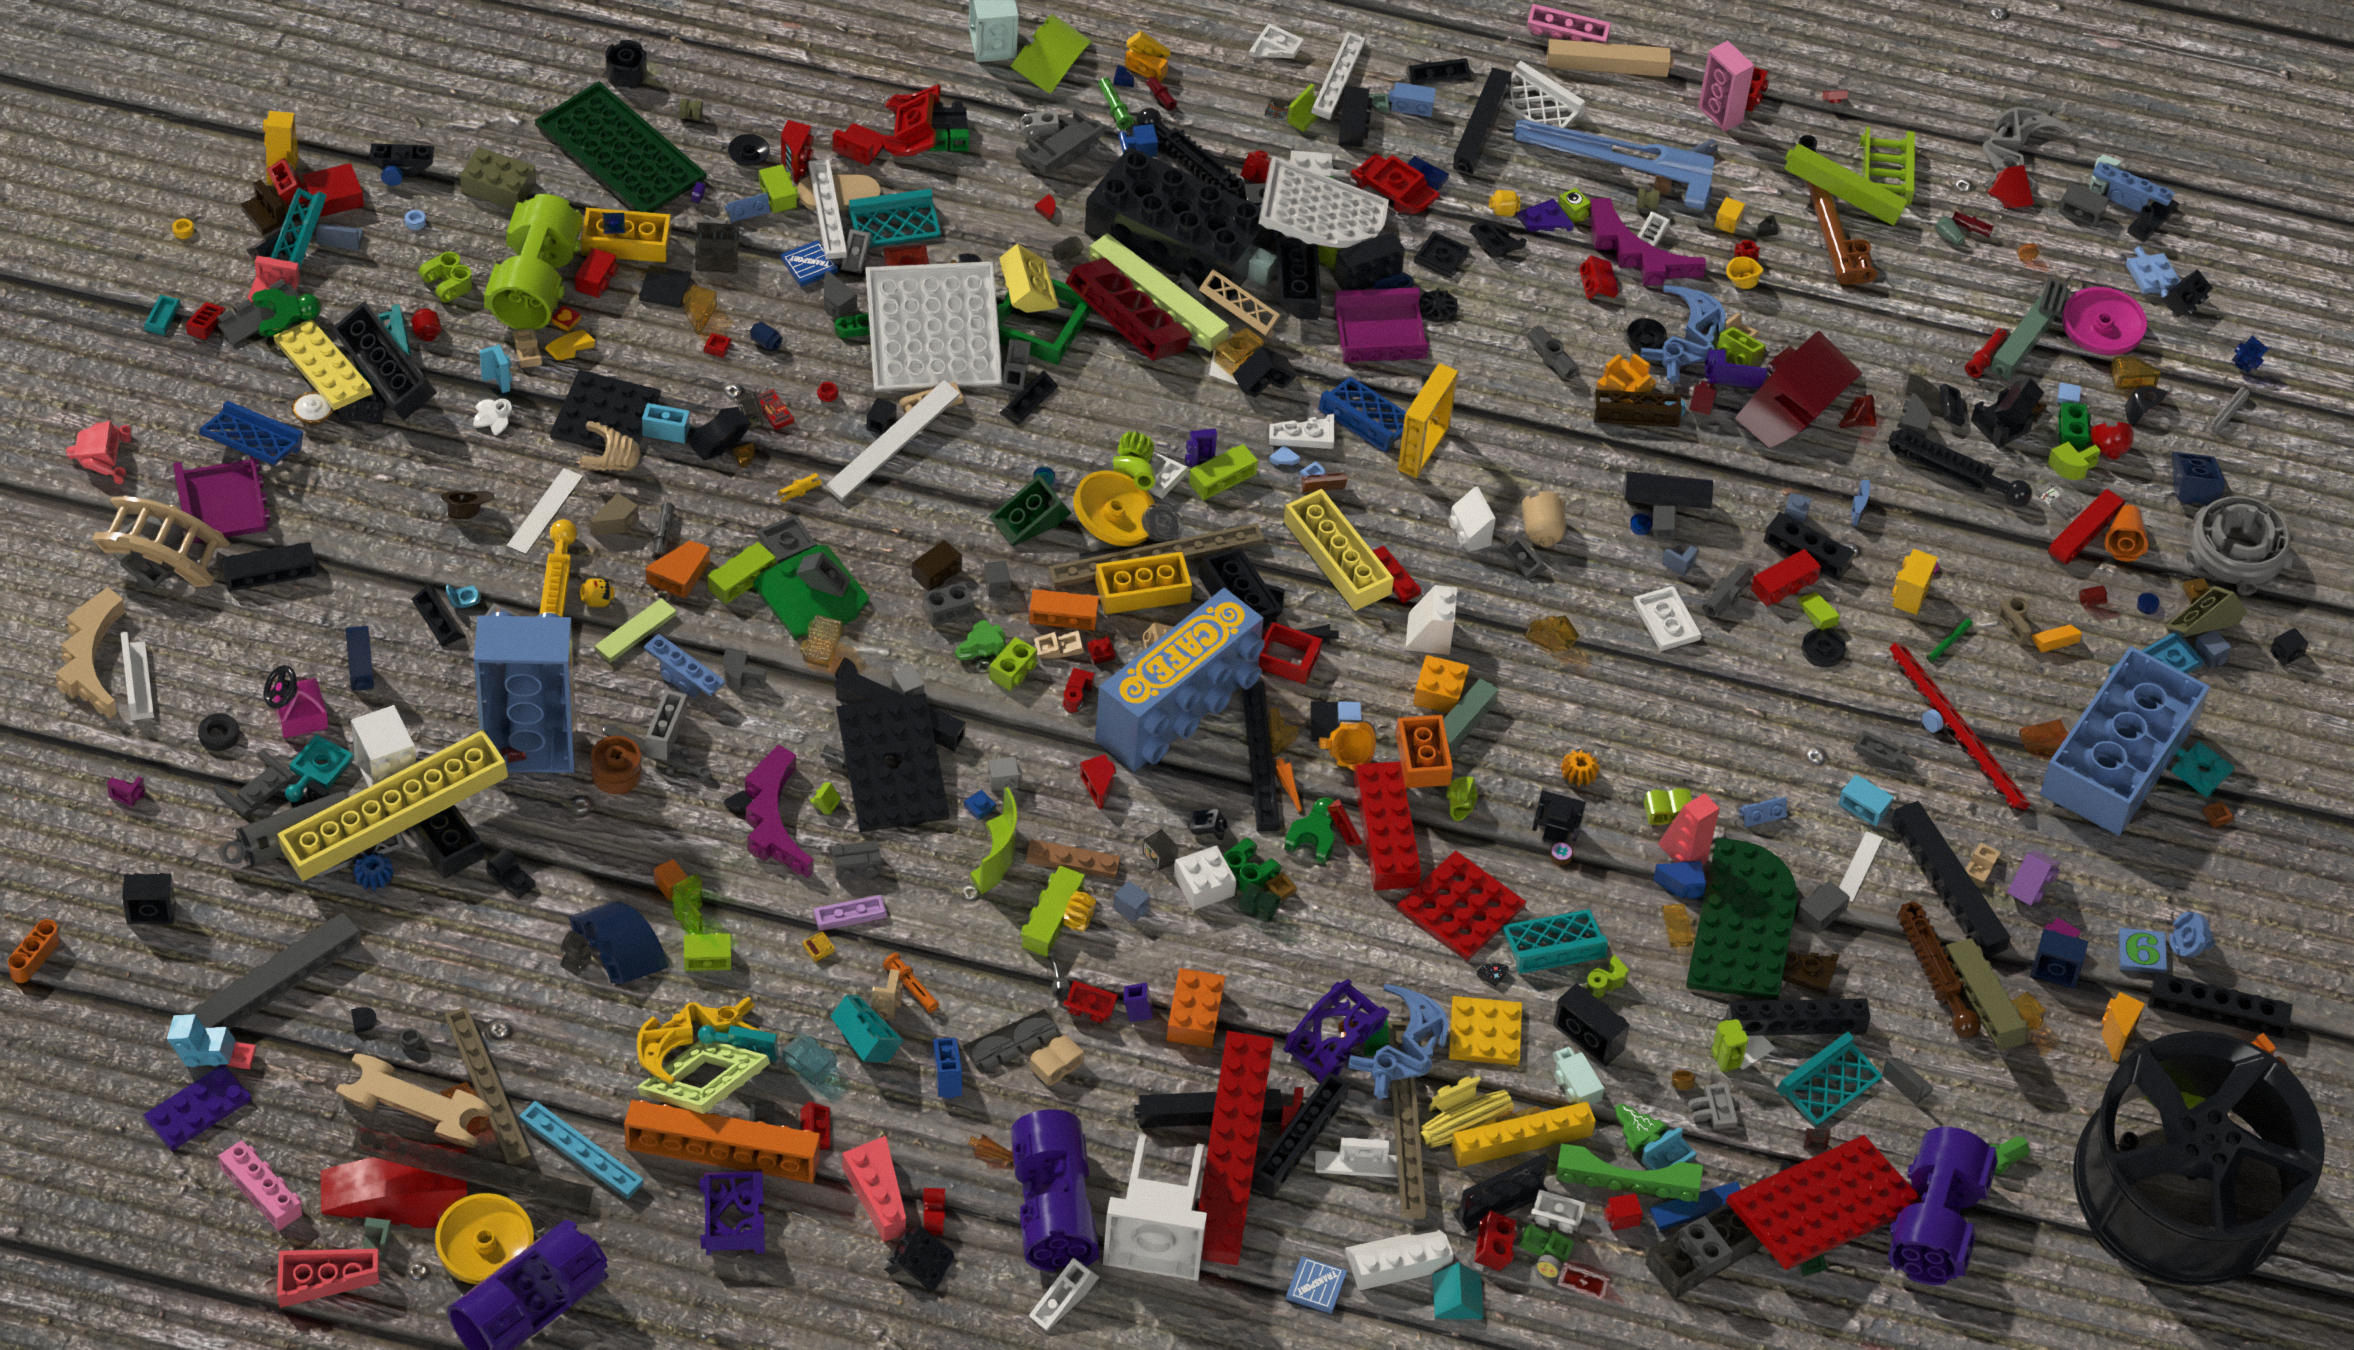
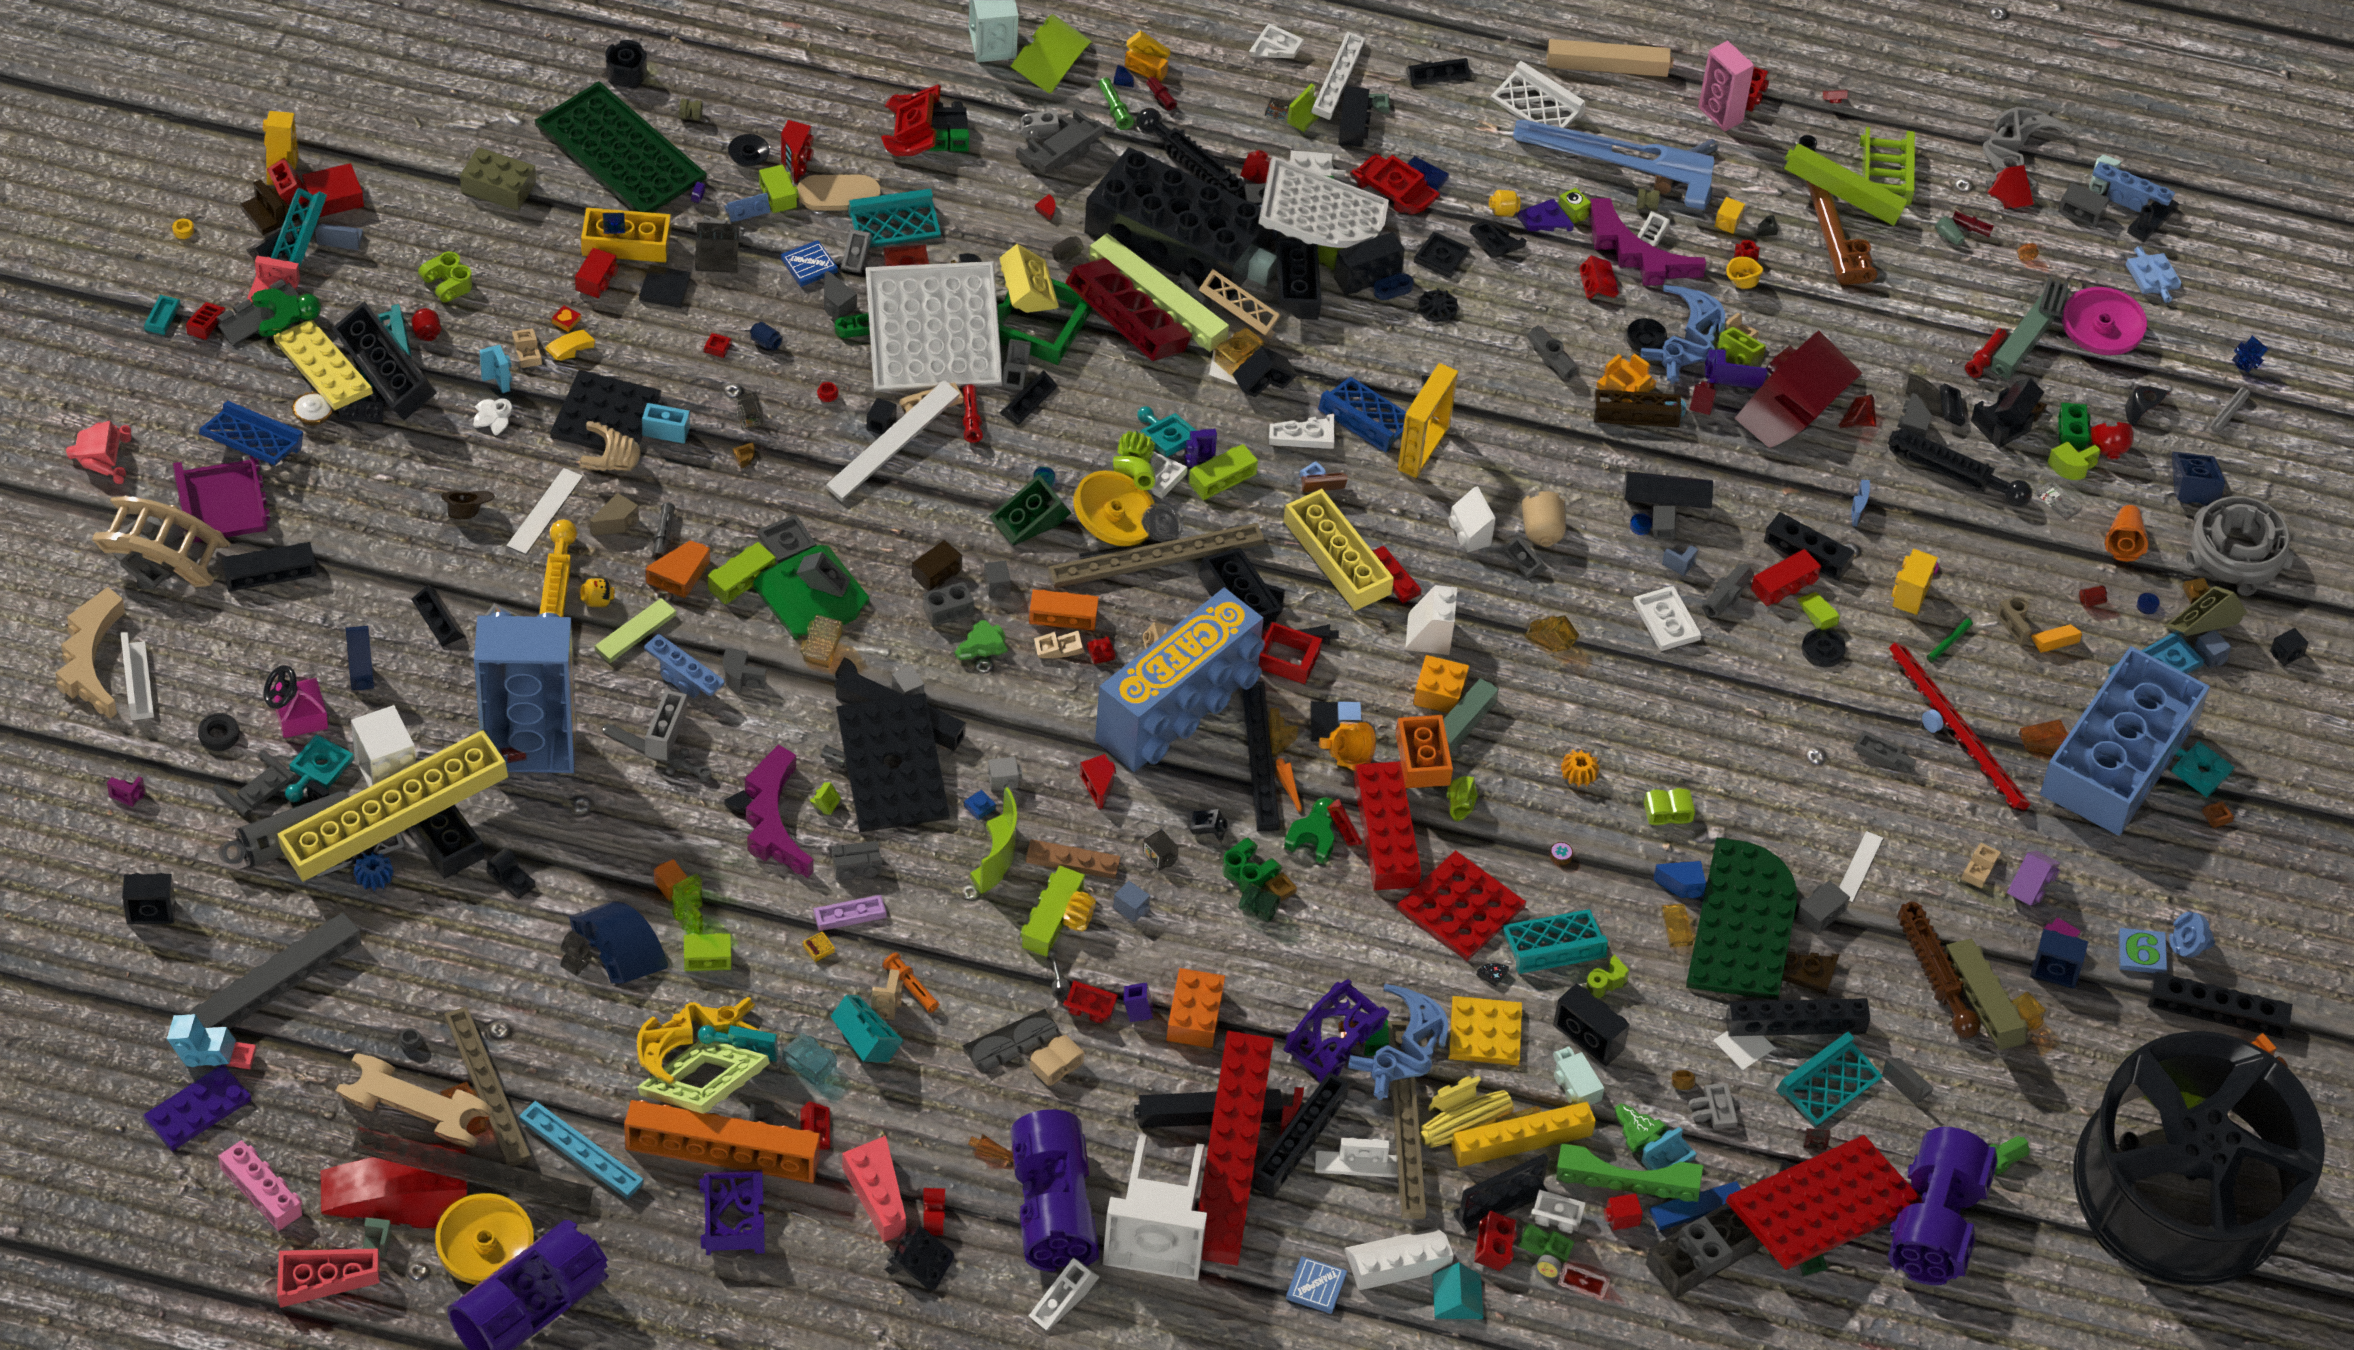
(33, 951): orange beam -> none
(363, 1019): black tile -> none
(391, 175): blue tile -> none
(409, 158): black slope -> none
(415, 220): light blue tile -> none
(463, 597): medium azure hair -> none
(527, 285): lime cylinder -> none
(616, 764): dark orange wheel -> none
(699, 306): clear yellow slope -> none
(719, 433): black brick -> none
(775, 410): tile -> none
(799, 487): yellow pin -> none
(827, 209): white plate -> none
(857, 143): red bracket -> none
(947, 1067): blue slope -> none
(971, 421): none -> red pin
(1013, 664): lime brick -> none
(1077, 684): red leg -> none
(1142, 140): blue brick -> none
(1143, 583): yellow brick -> none
(1172, 425): none -> teal plate
(1204, 877): white brick -> none
(1284, 456): light blue tile -> none
(1380, 325): magenta panel -> none
(1412, 99): medium blue brick -> none
(1482, 120): black brick -> none
(1559, 817): black panel -> none
(1567, 25): bright pink brick -> none
(1691, 831): coral wedge -> none
(1729, 1045): lime brick -> none
(1764, 811): medium blue hinge -> none
(1798, 507): sand blue brick -> none
(1866, 800): medium azure brick -> none
(1950, 879): black brick -> none
(2068, 393): light blue tile -> none
(2086, 526): red beam -> none
(2120, 1023): light orange slope -> none
(2132, 372): clear yellow slope -> none
(2188, 293): black brick -> none

